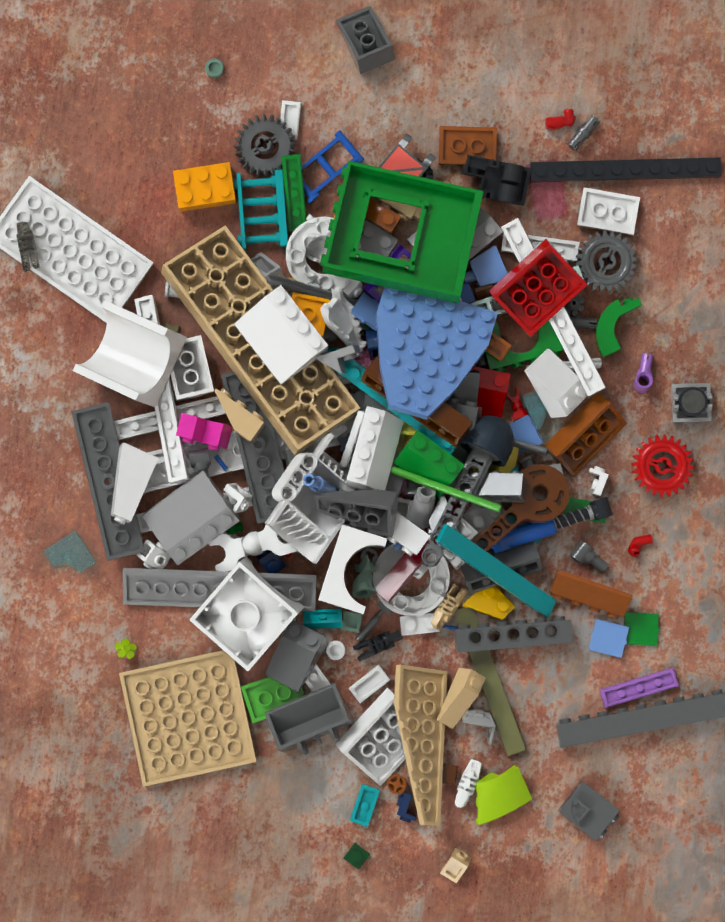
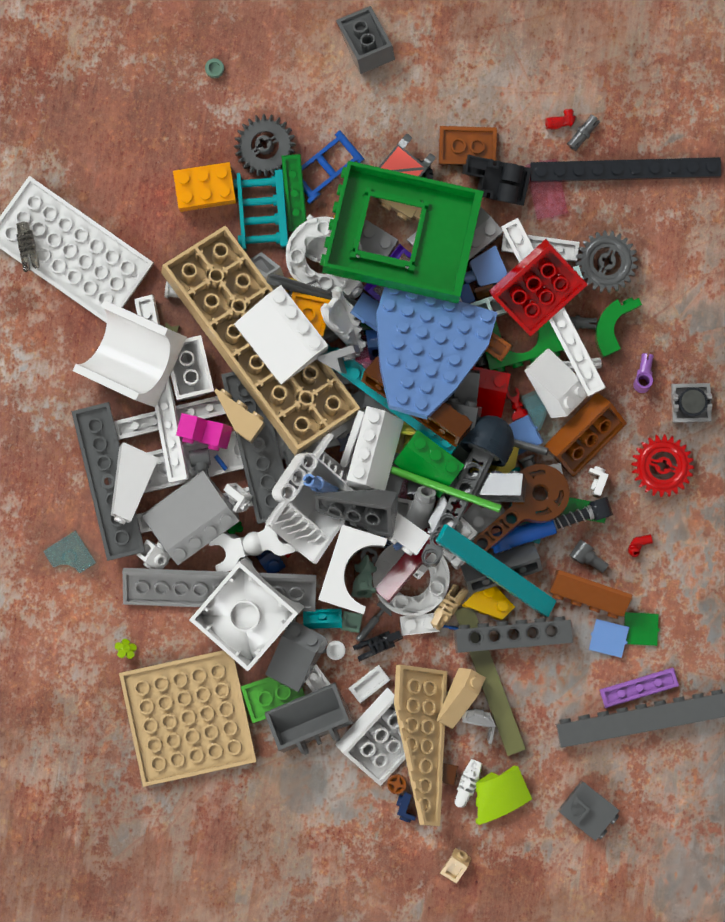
(291, 114): white tile -> none
(356, 856): dark green plate -> none
(364, 805): teal plate -> none
(382, 217): dark orange slope -> none
(570, 308): dark grey plant -> none
(608, 211): white plate -> none

